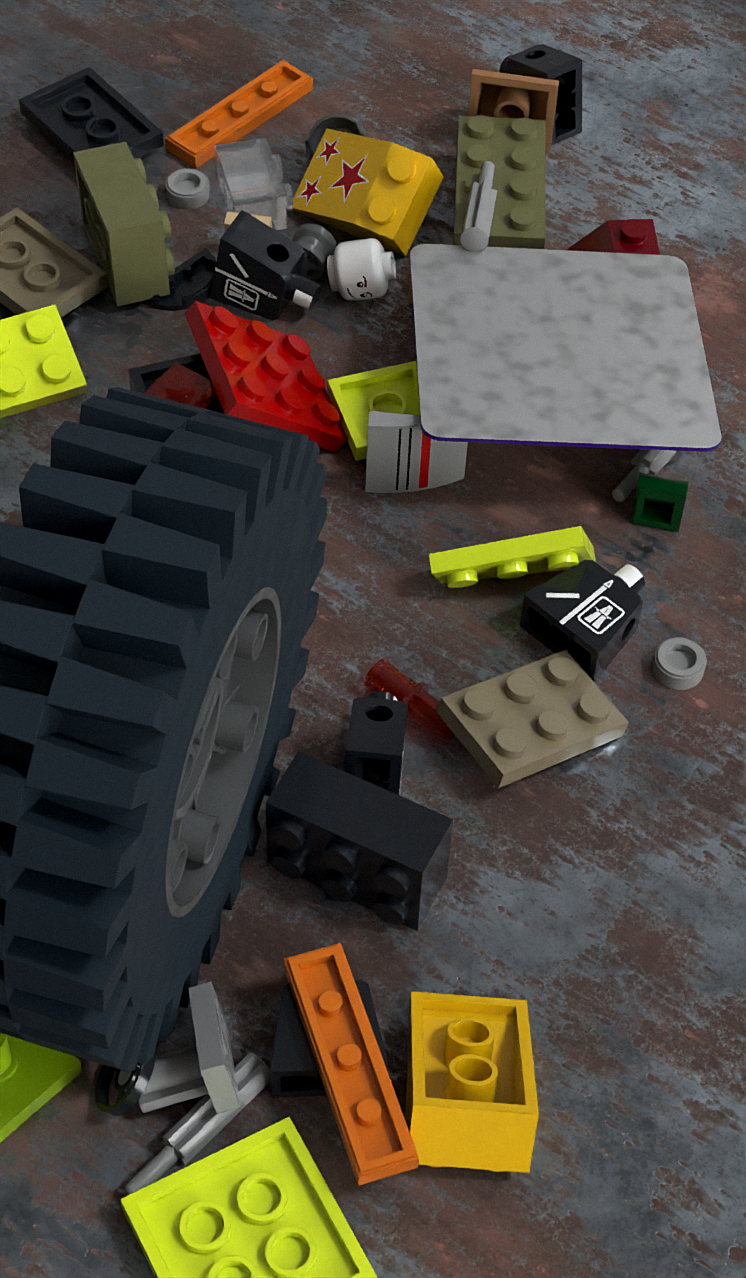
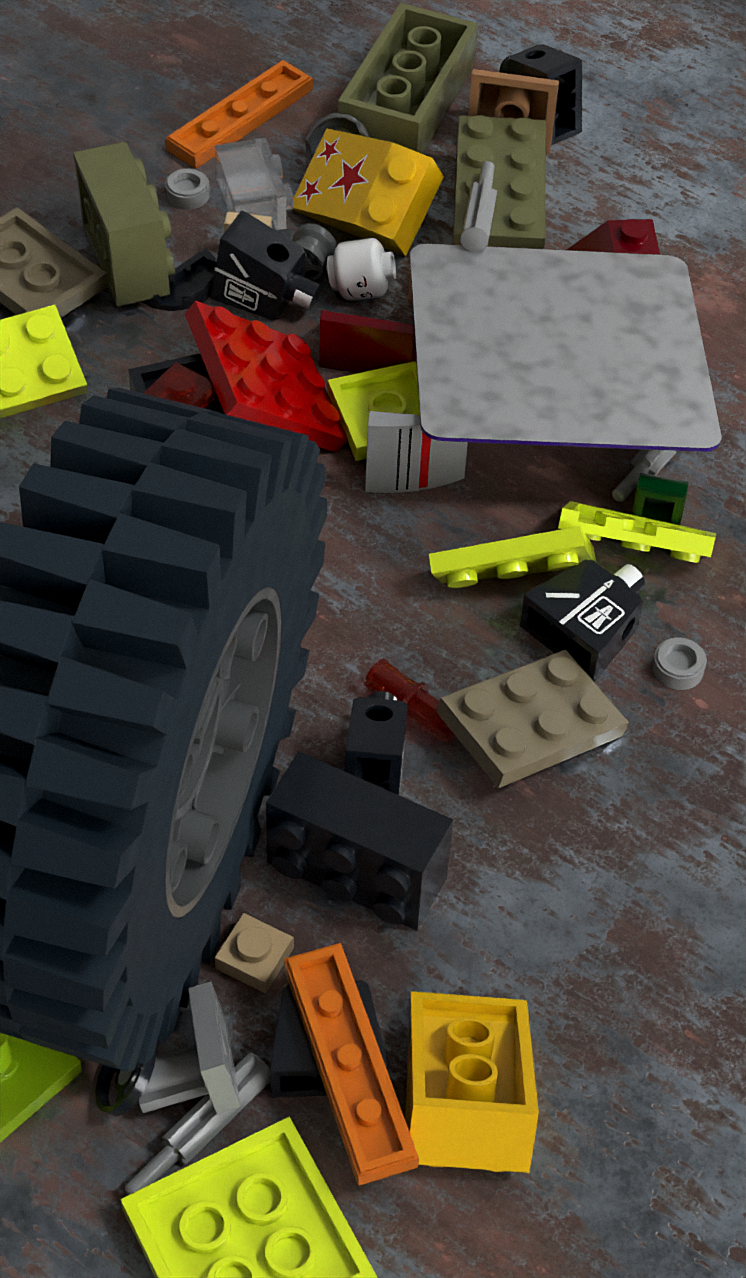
(89, 114): black plate -> none
(254, 953): none -> tan plate
(363, 342): none -> dark red slope
(411, 76): none -> olive brick
(638, 532): none -> neon yellow wing

